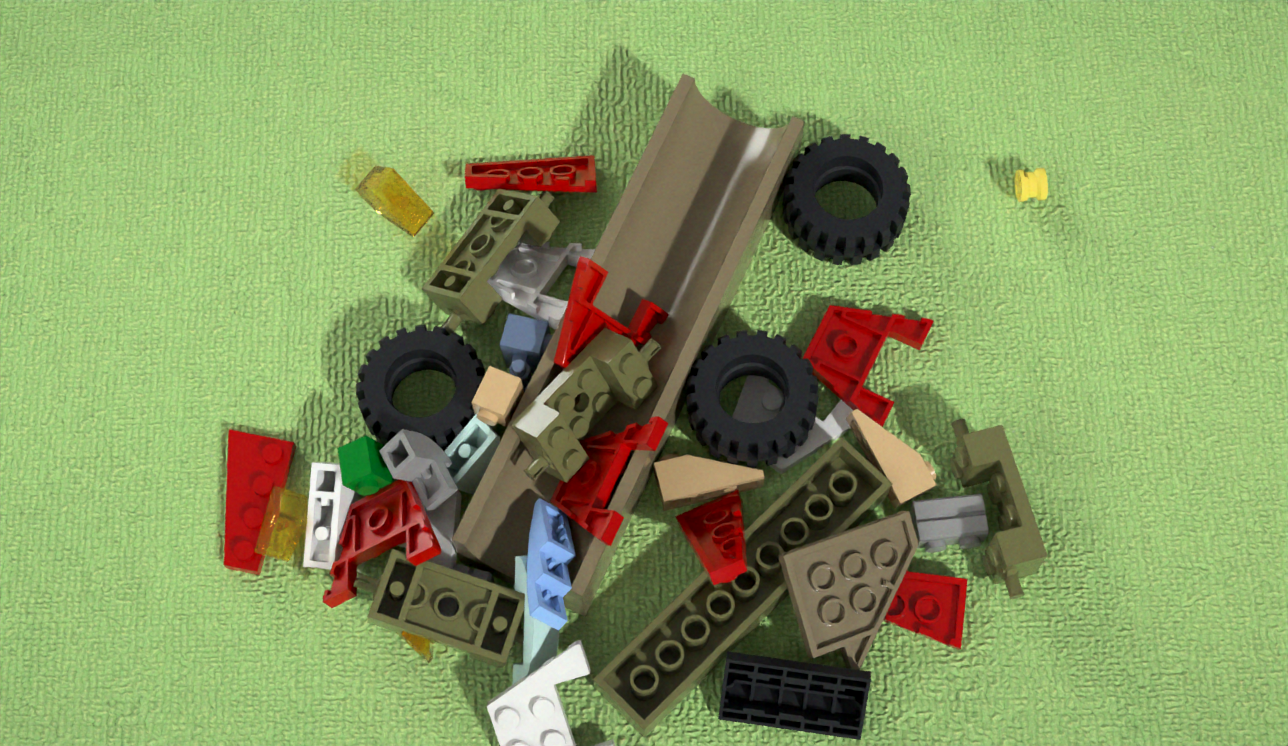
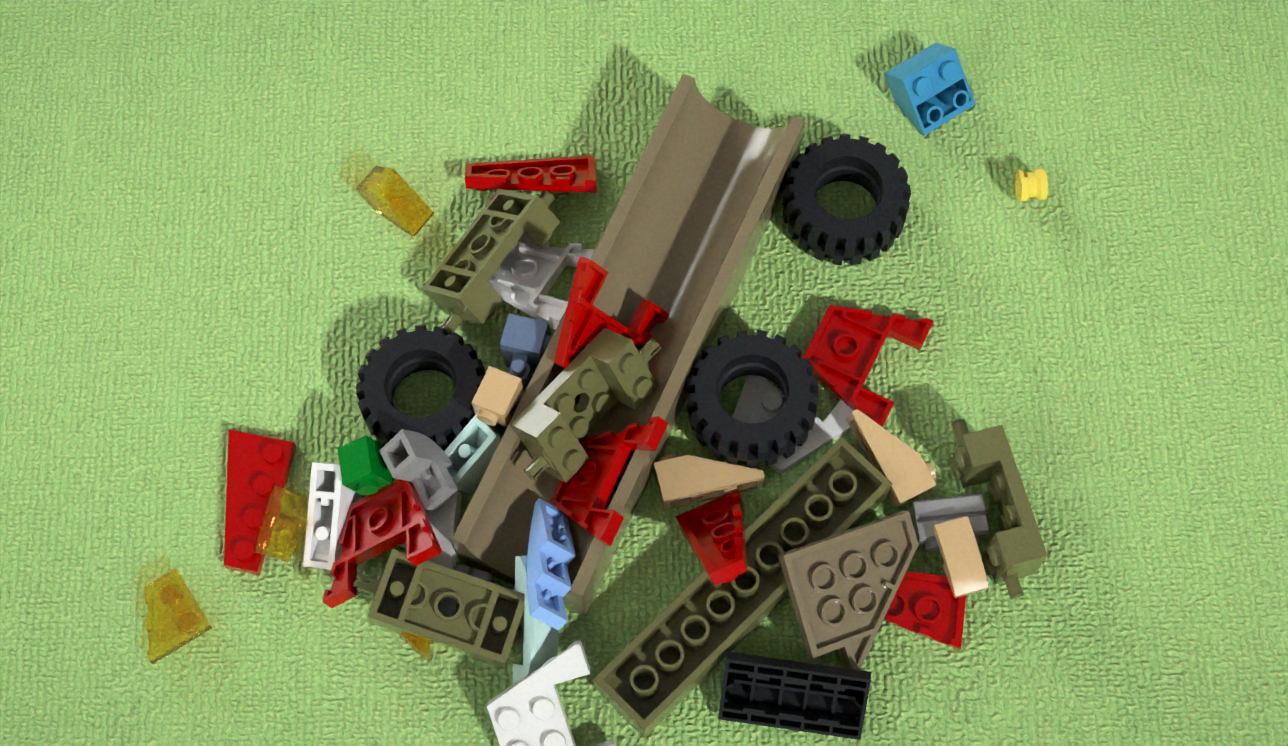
(172, 616): none -> clear yellow wing
(930, 87): none -> dark azure slope
(961, 556): none -> tan slope

